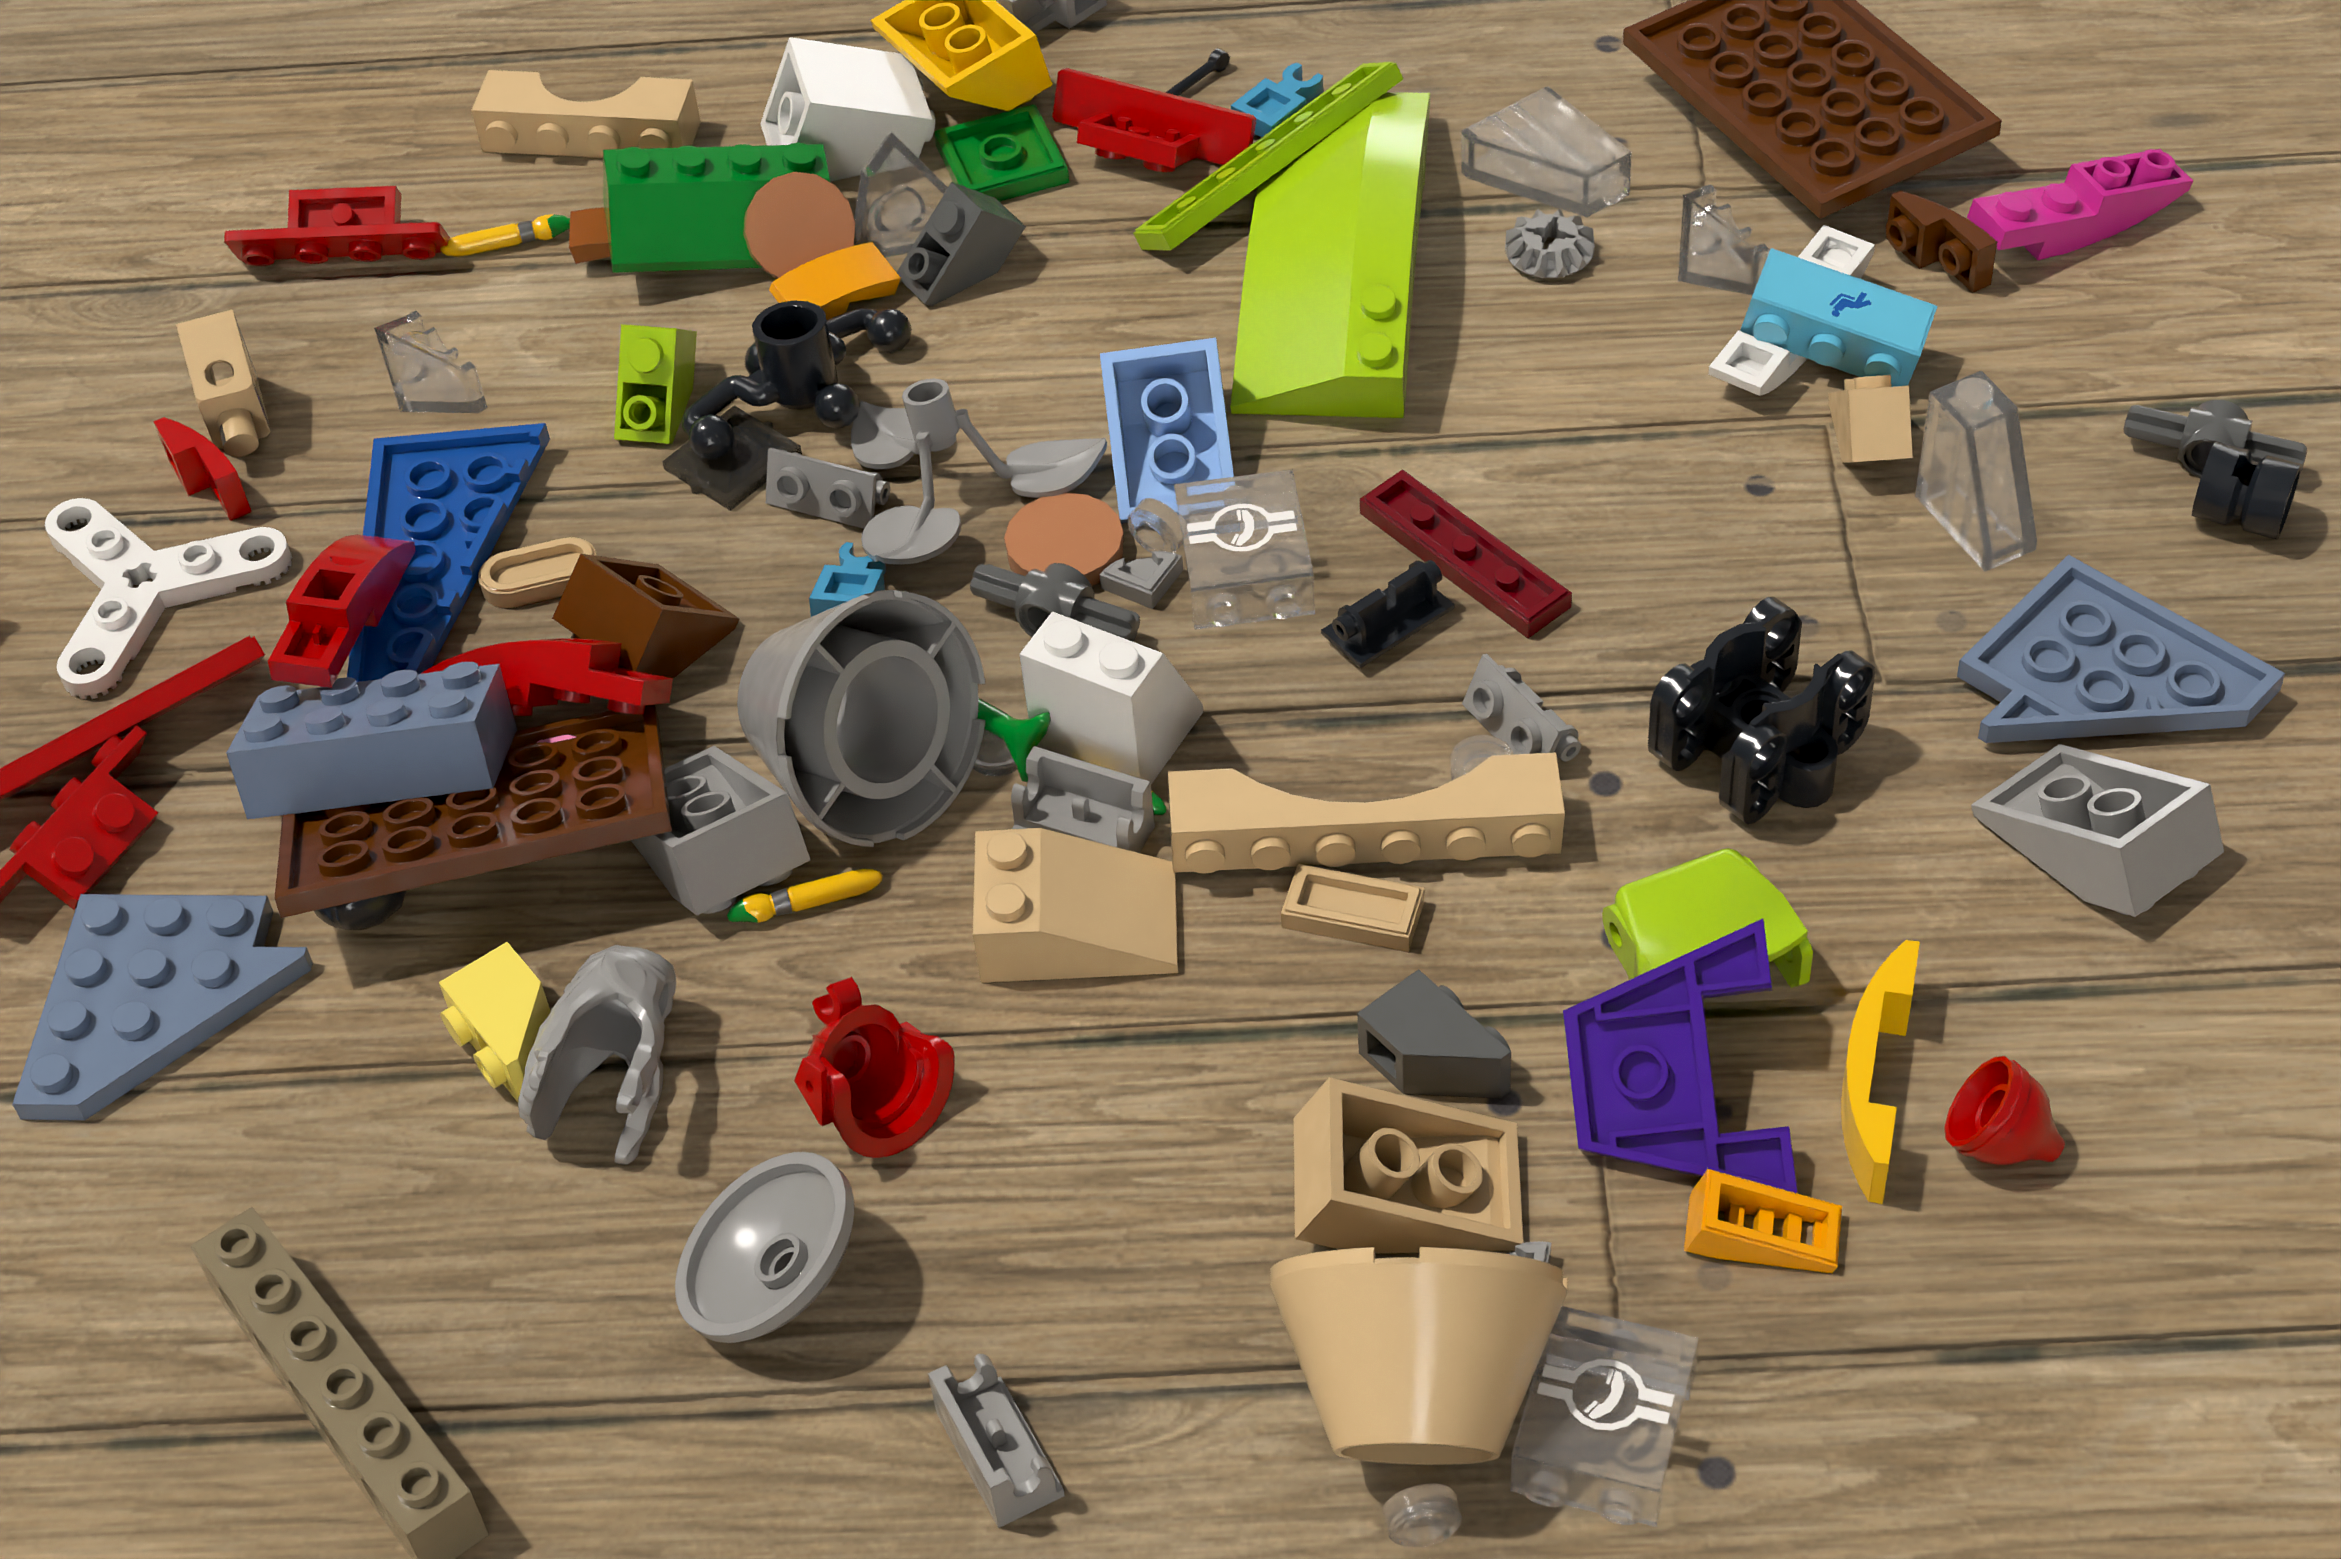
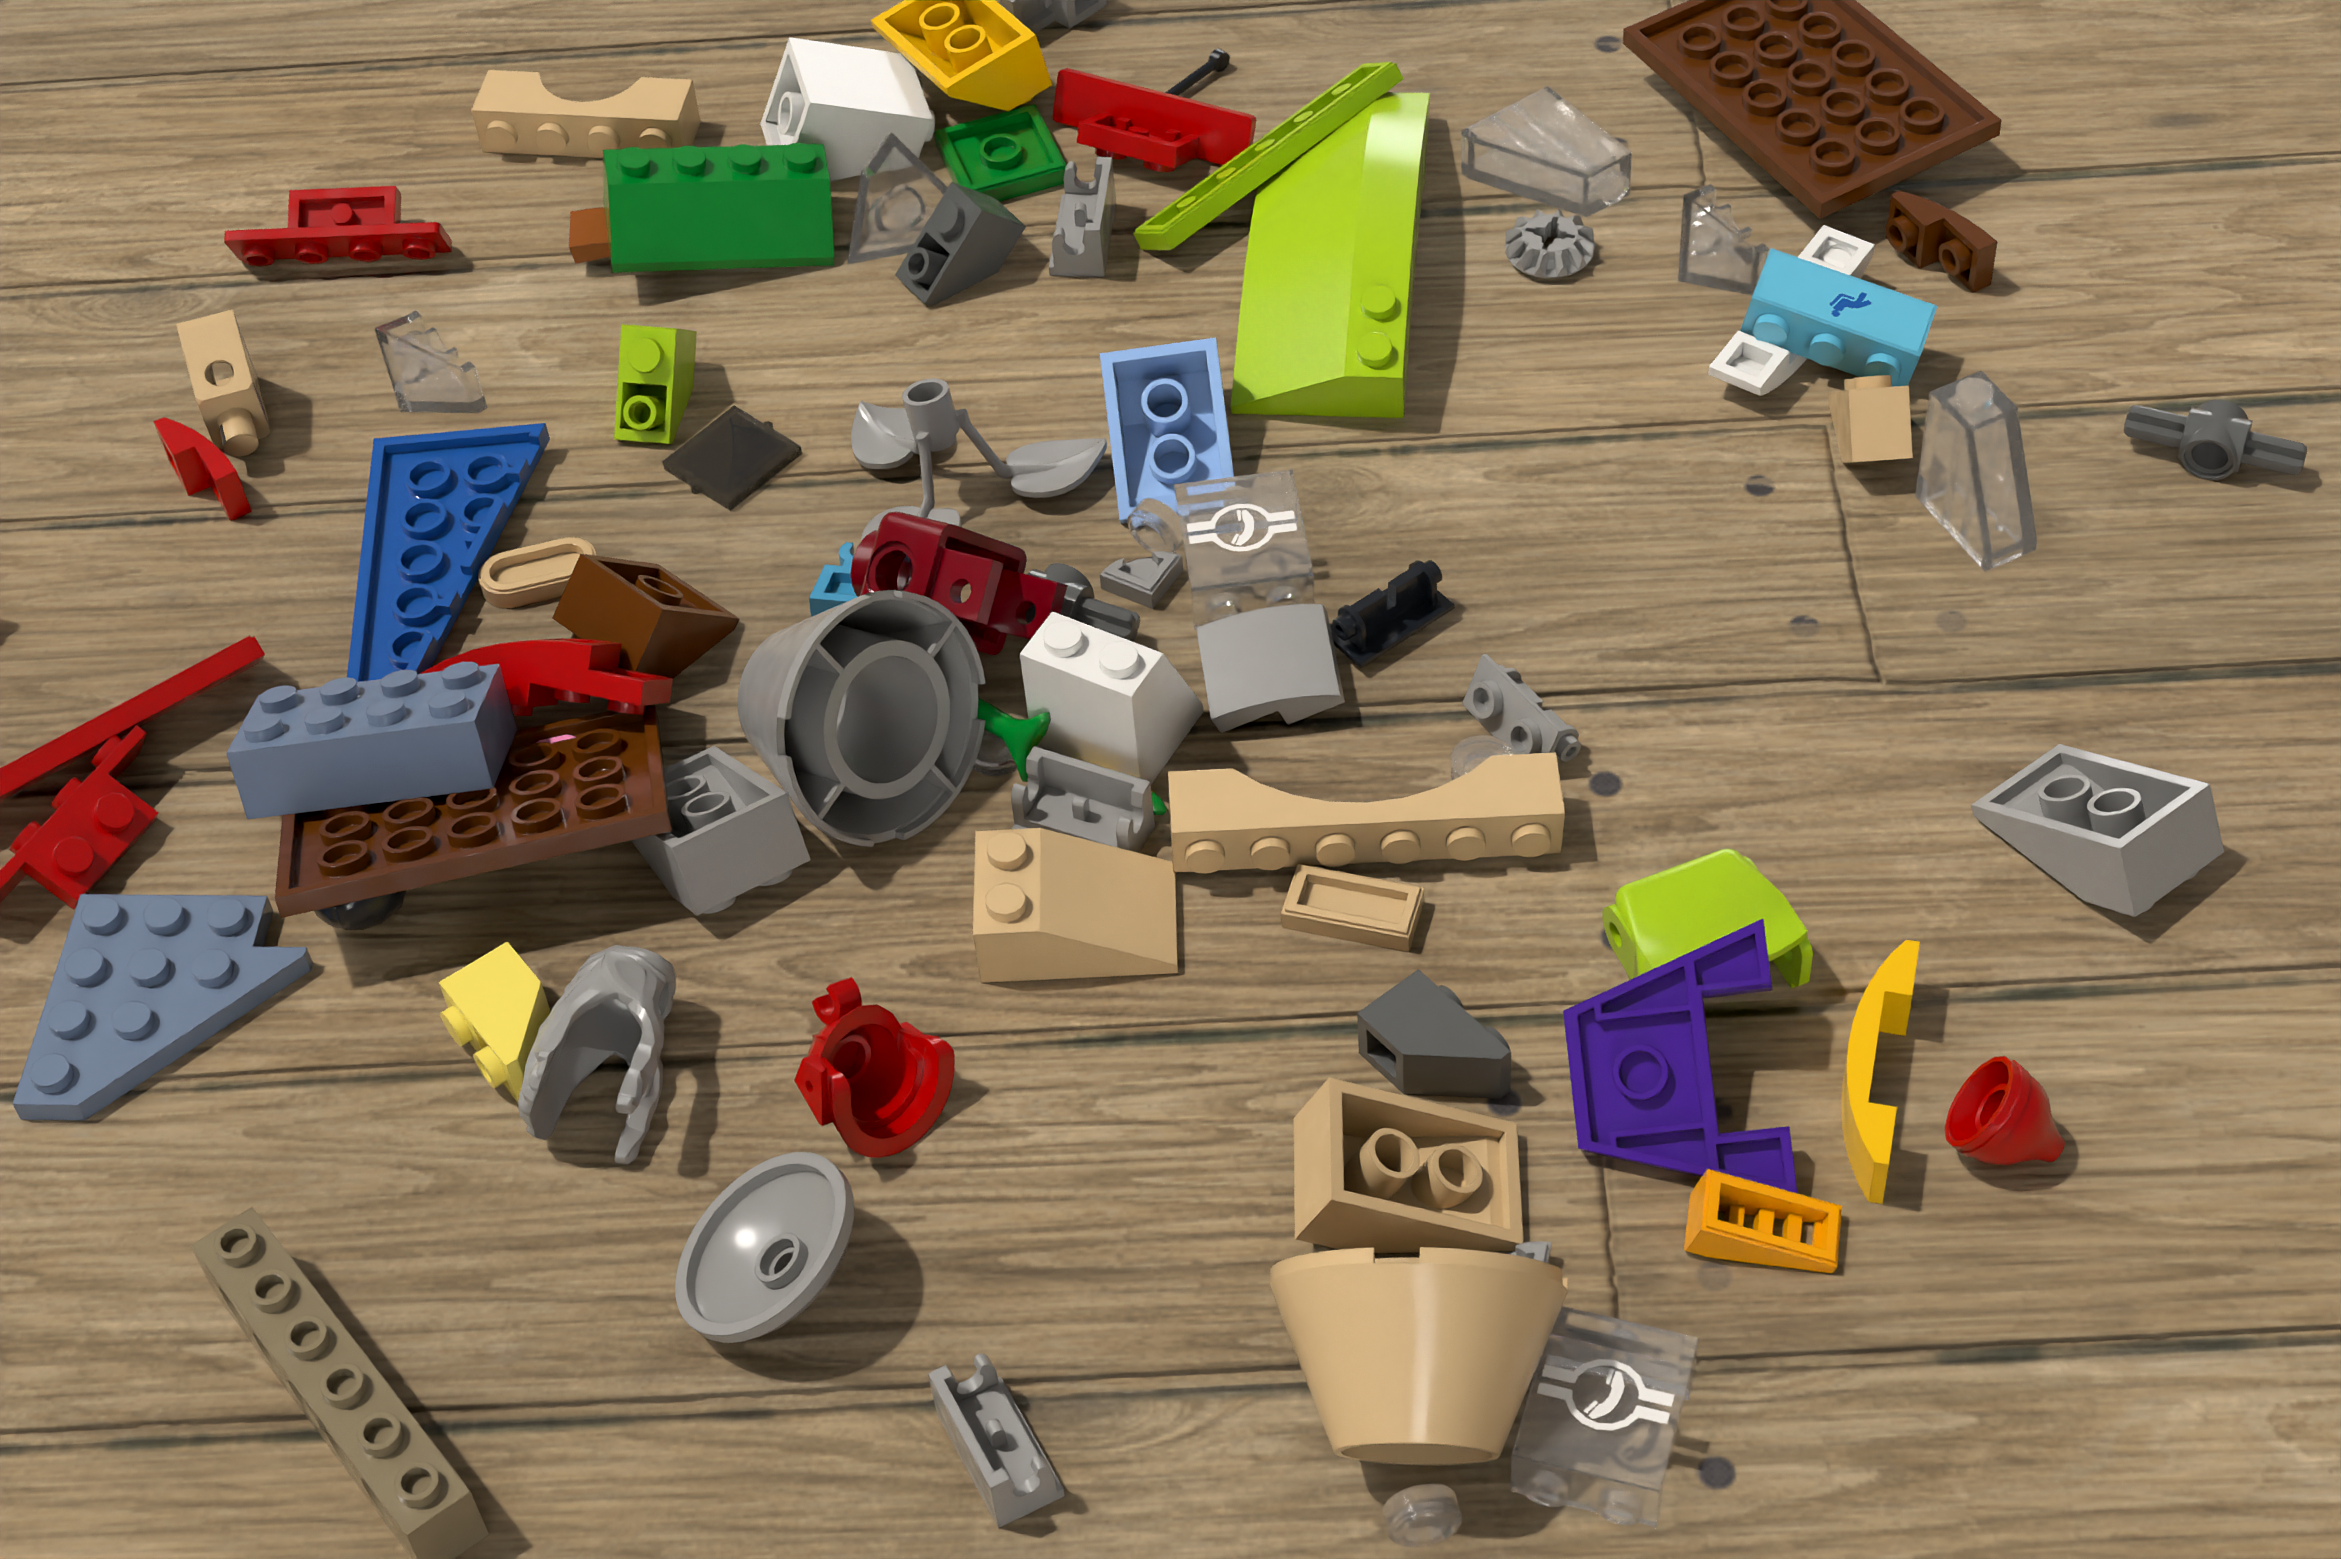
(119, 559): white piece -> none
(332, 604): red slope -> none
(508, 235): yellow piece -> none
(762, 907): yellow piece -> none
(794, 367): black wheel -> none
(796, 222): nougat tile -> none
(823, 488): light grey hinge -> none
(839, 279): light orange slope -> none
(940, 560): none -> dark red piece
(1065, 531): nougat tile -> none
(1084, 223): none -> light grey hinge
(1269, 664): none -> light grey slope
(1276, 102): dark azure plate -> none
(1466, 553): dark red tile -> none
(1739, 712): black piece -> none
(2088, 207): dark pink slope -> none
(2107, 662): sand blue wing -> none
(2246, 490): black wheel -> none

